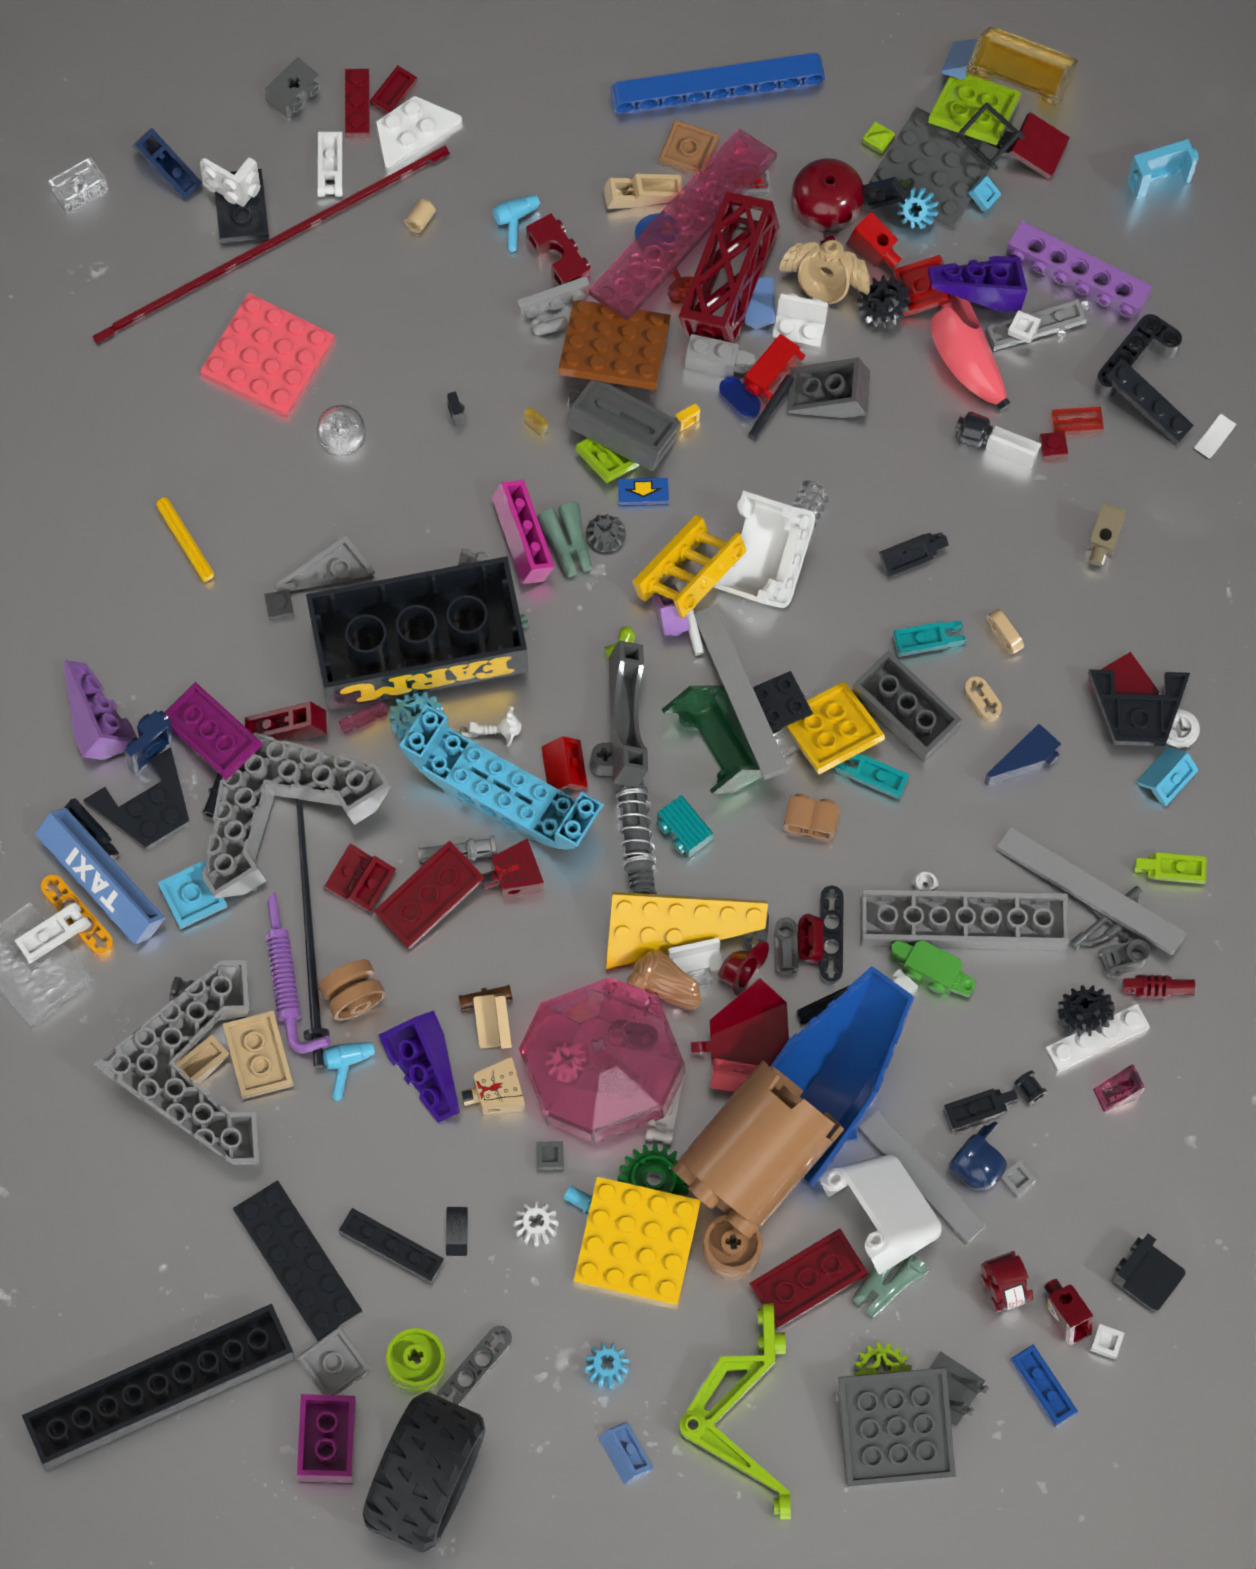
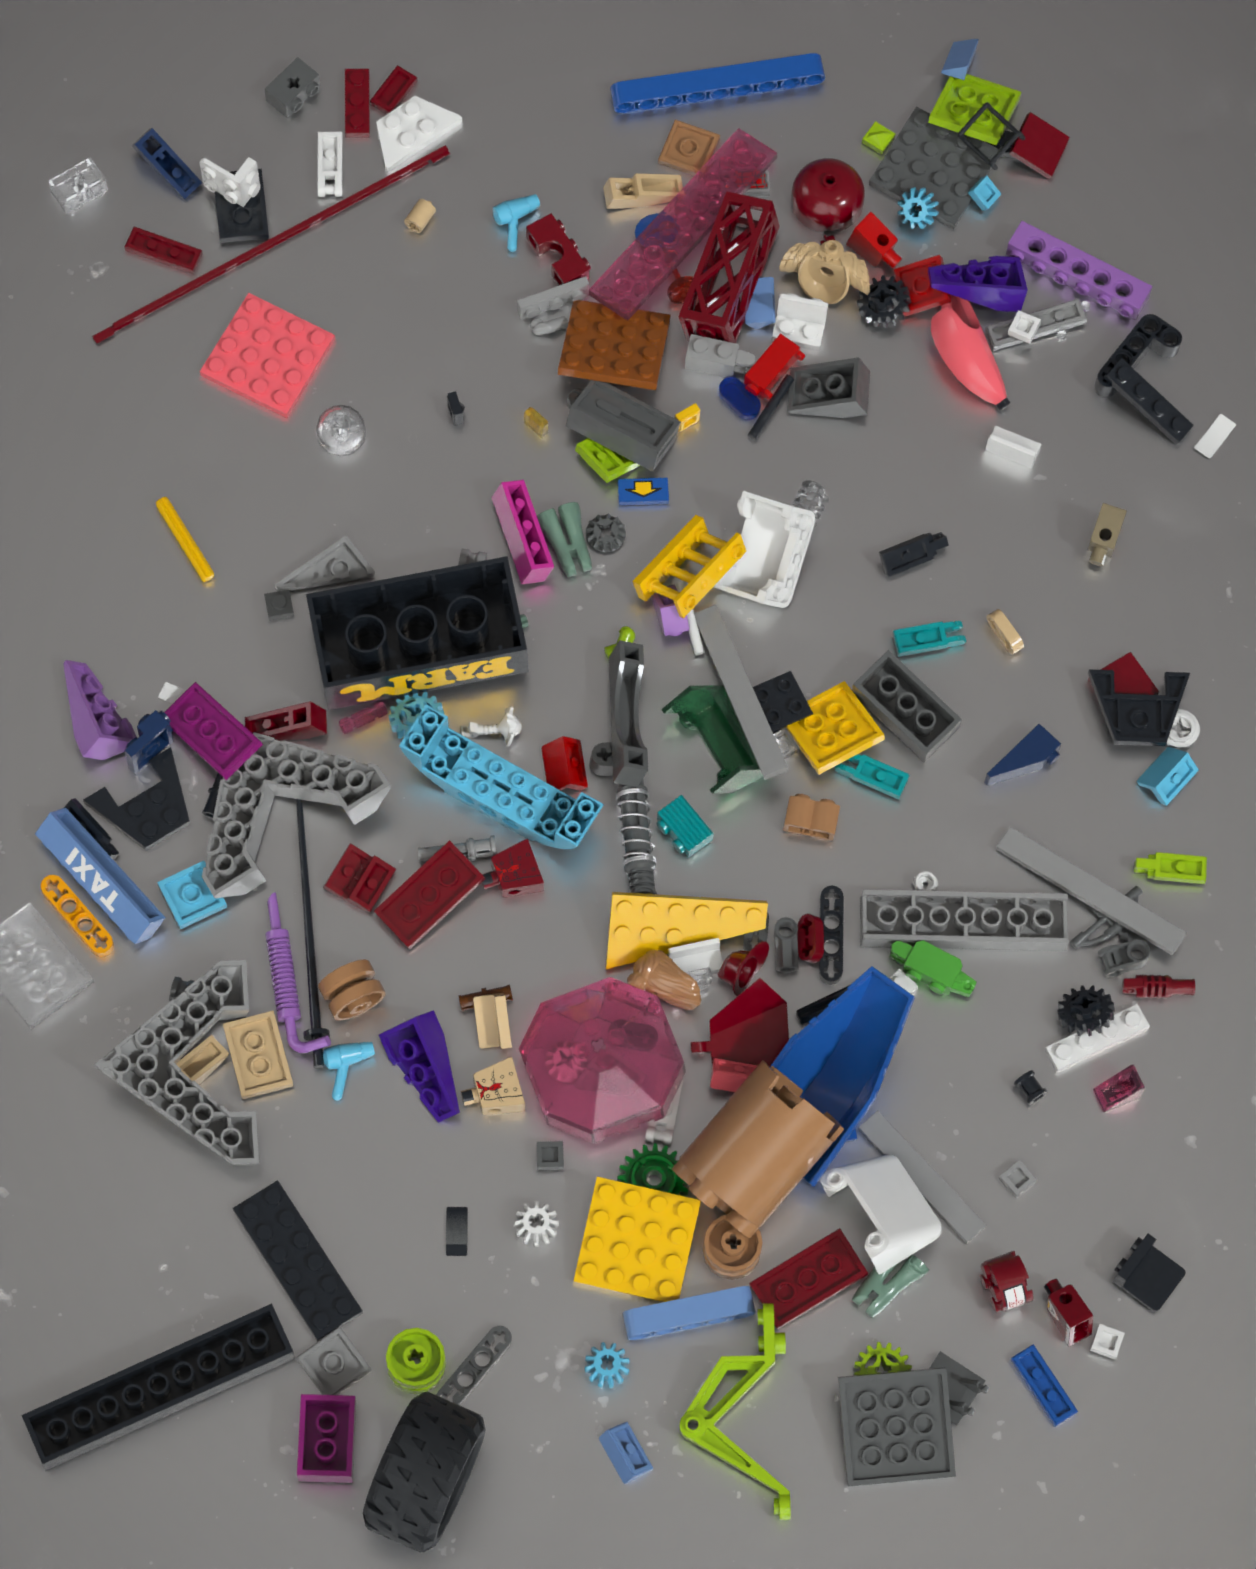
(52, 933): white plate -> none
(163, 250): none -> dark red tile
(170, 692): none -> white sticker
(391, 1245): black plate -> none
(578, 1198): medium azure pin -> none
(689, 1313): none -> medium blue beam
(886, 192): black panel -> none
(973, 429): black head -> none
(978, 1162): dark blue piece -> none
(979, 1108): black hinge -> none
(987, 696): tan beam -> none
(1023, 63): clear yellow windscreen -> none
(1053, 445): dark red plate -> none
(1084, 428): clear red tile -> none
(1160, 163): medium azure panel -> none

